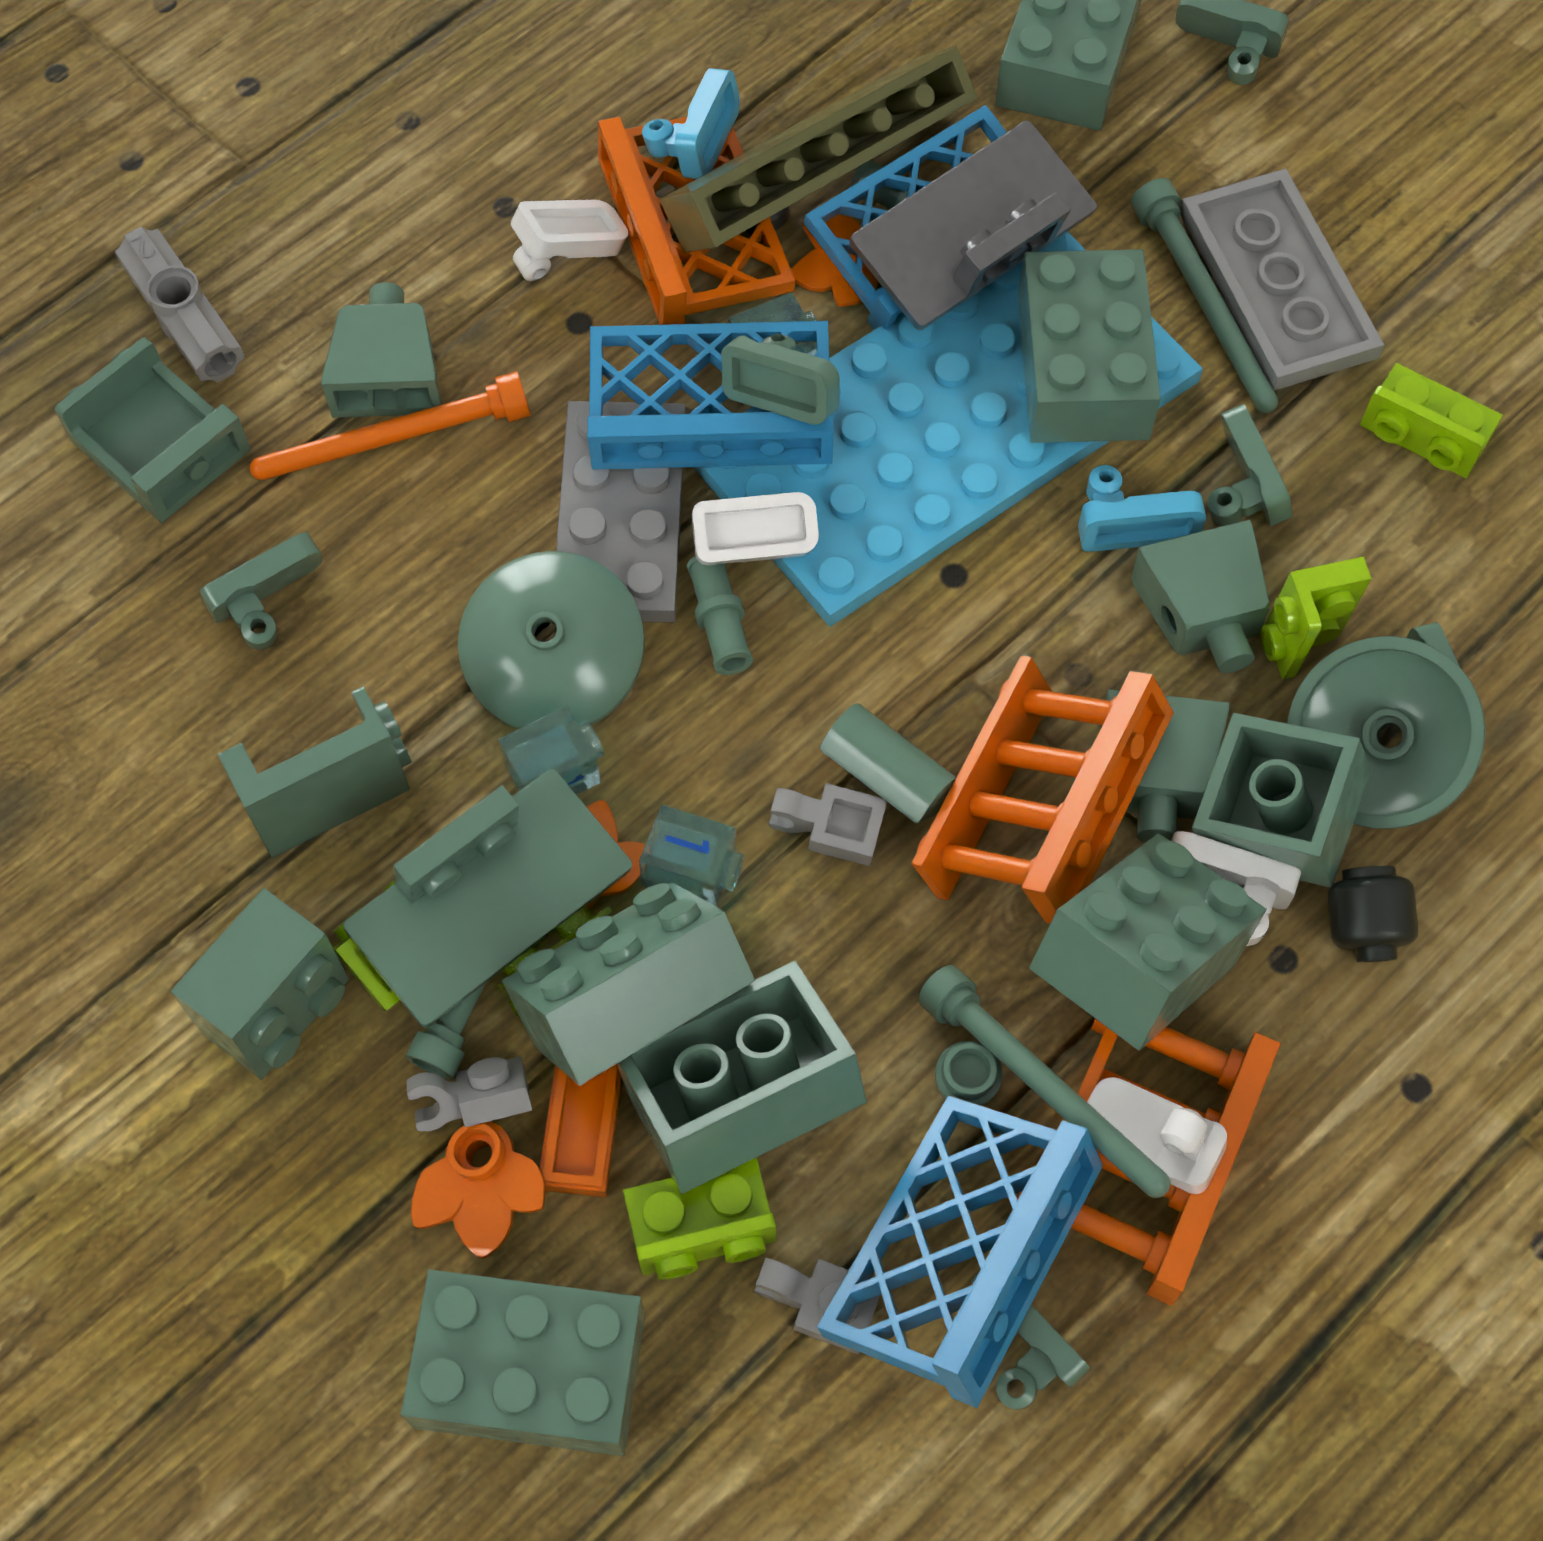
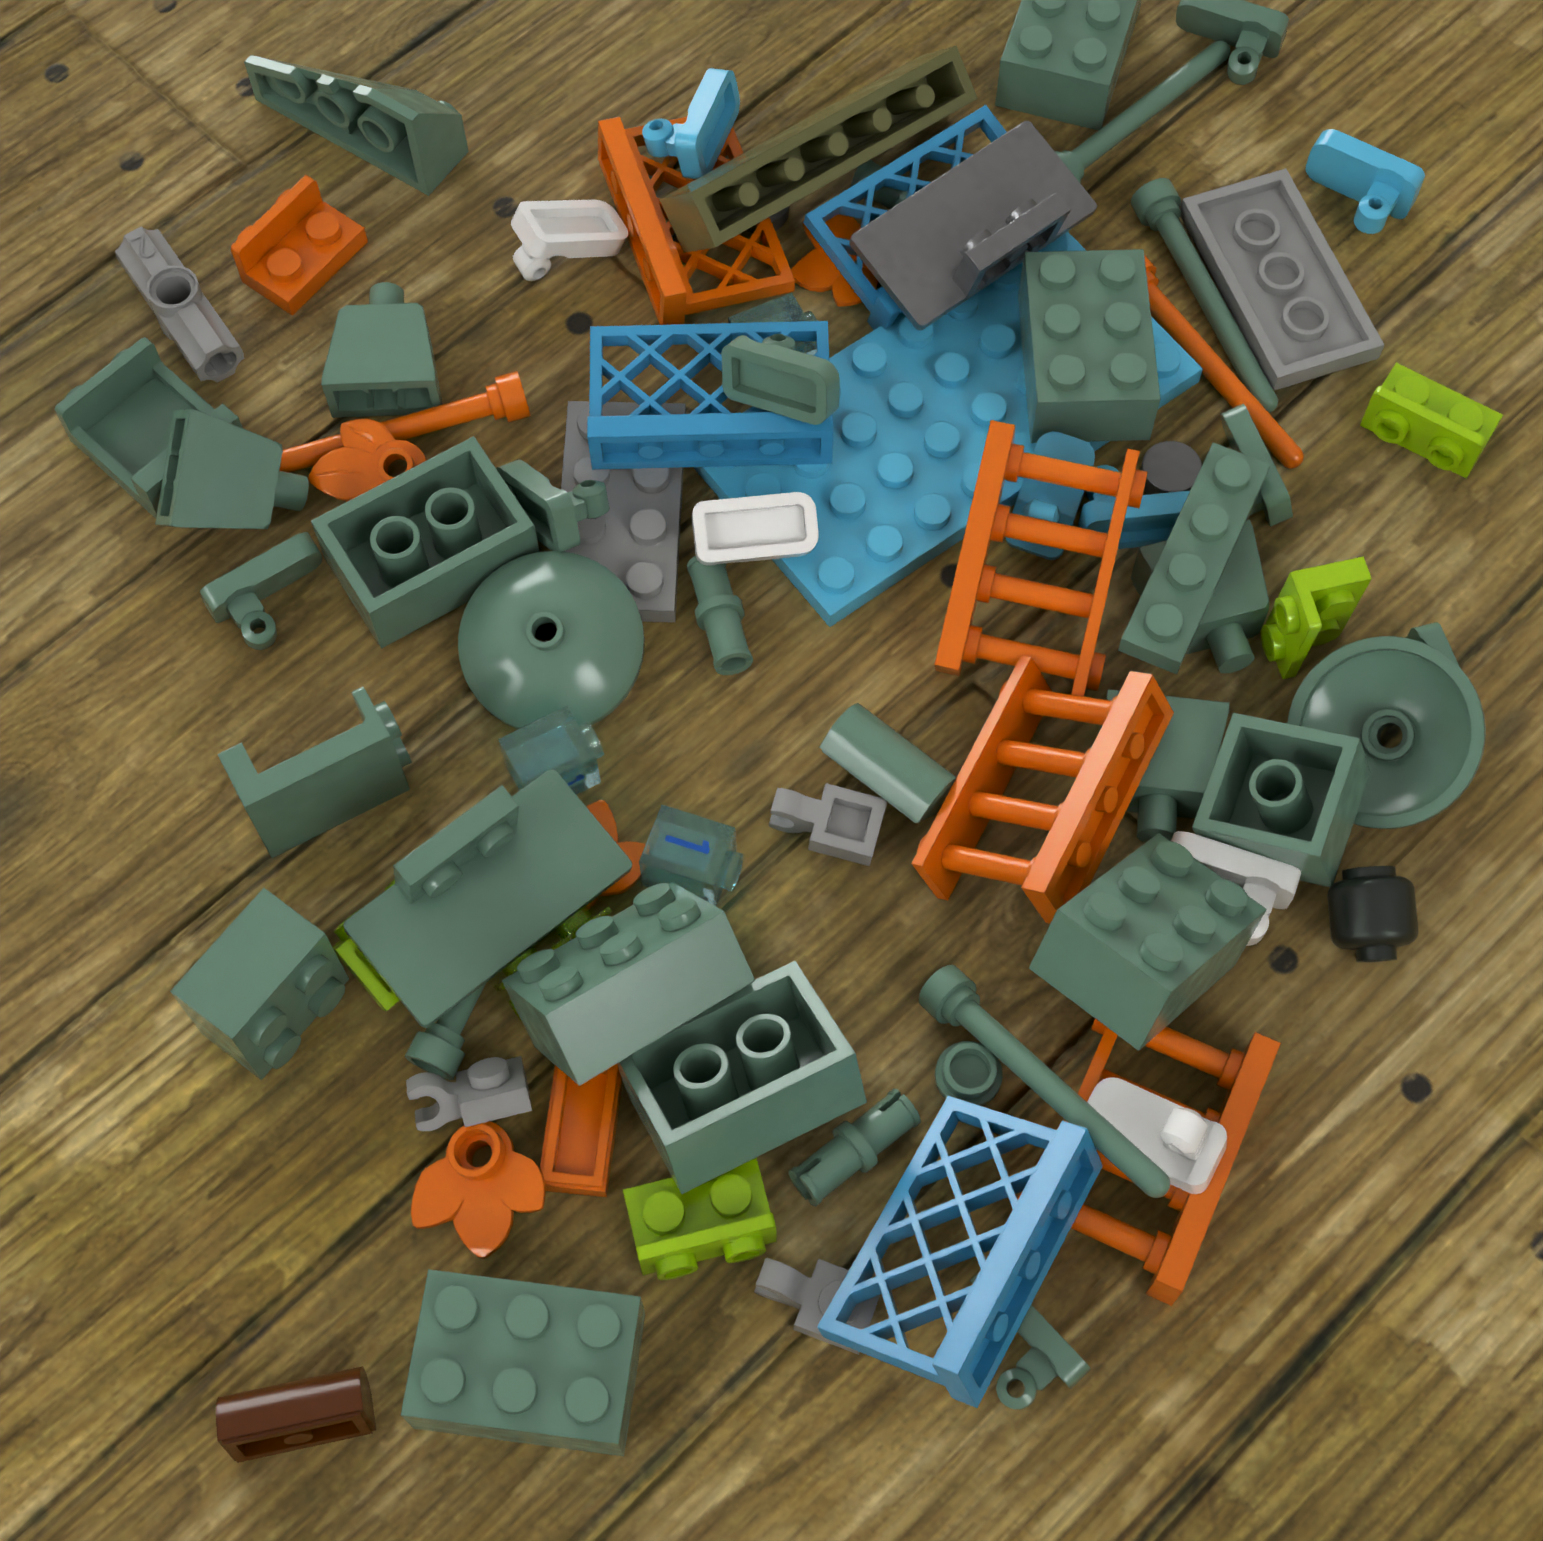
(223, 476): none -> sand green torso
(295, 1415): none -> reddish brown brick
(296, 246): none -> orange bracket
(362, 461): none -> orange plate
(374, 120): none -> sand green wedge
(424, 540): none -> sand green brick
(554, 509): none -> sand green piece
(854, 1147): none -> sand green pin
(993, 521): none -> orange fence
(1050, 500): none -> medium azure piece
(1144, 109): none -> sand green piece
(1170, 467): none -> flat silver tile
(1194, 558): none -> sand green plate
(1220, 374): none -> orange piece
(1367, 174): none -> medium azure piece

